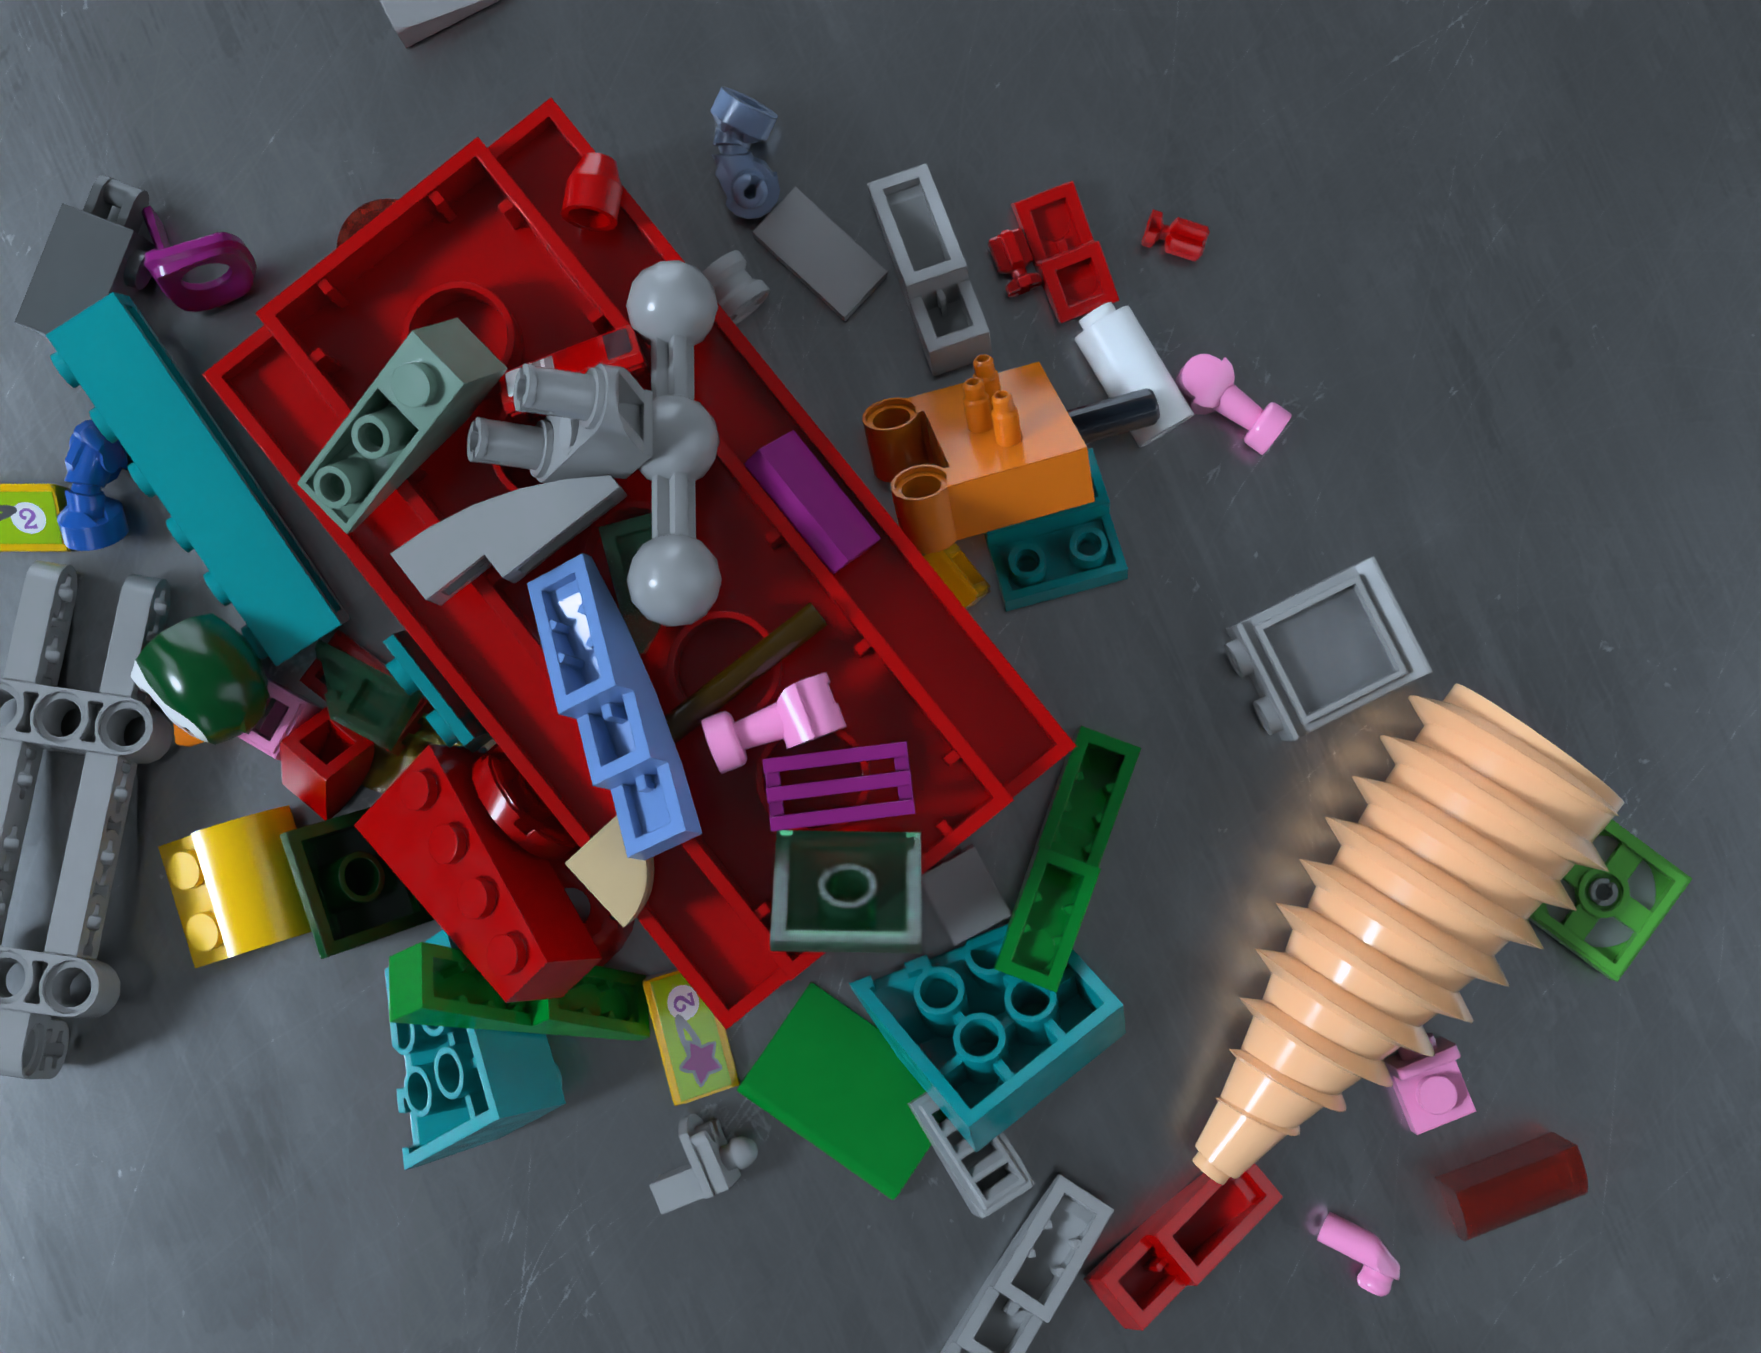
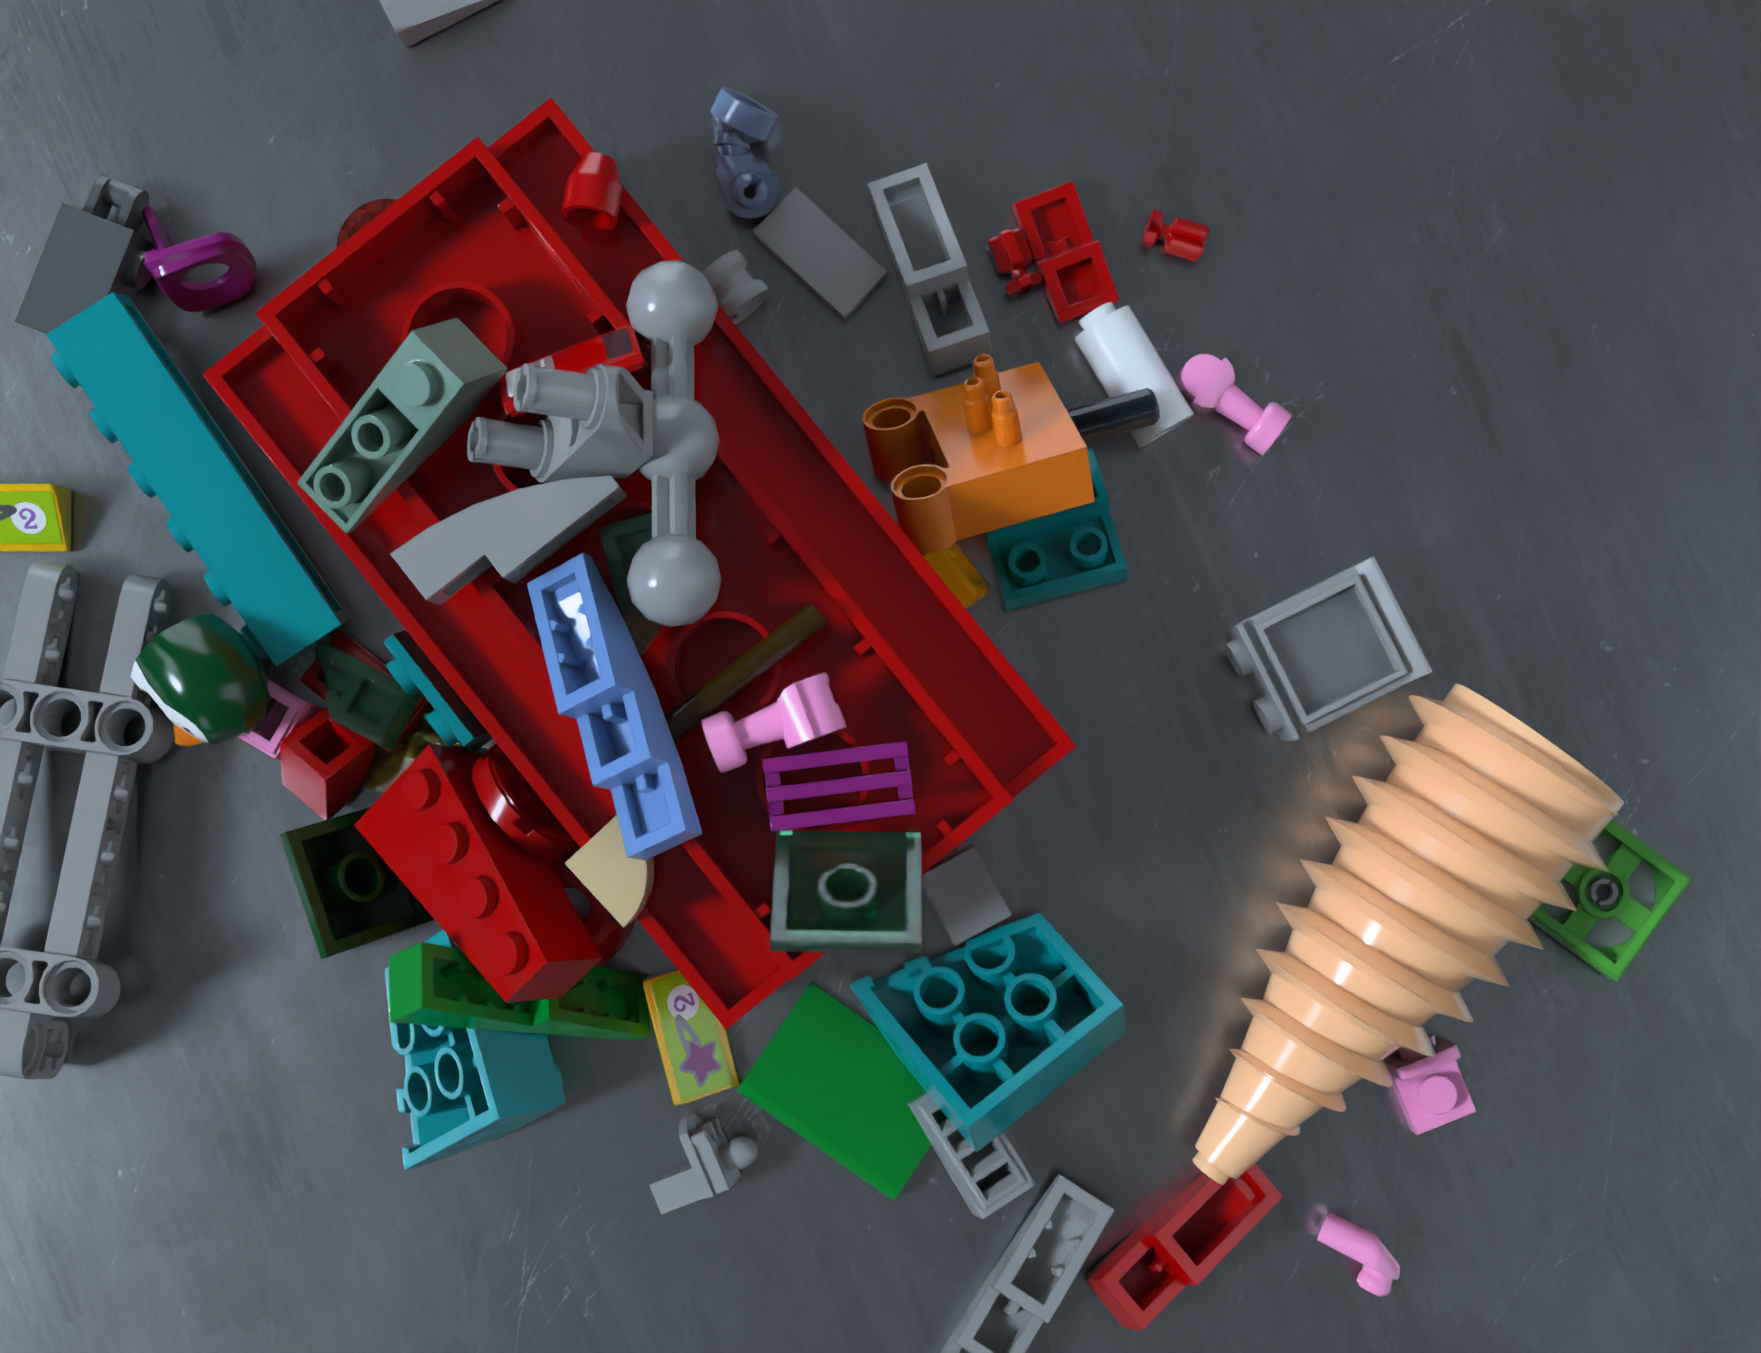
(90, 517): blue arm -> none
(235, 886): yellow brick -> none
(812, 501): magenta tile -> none
(1067, 858): green slope -> none
(1513, 1185): clear red brick -> none

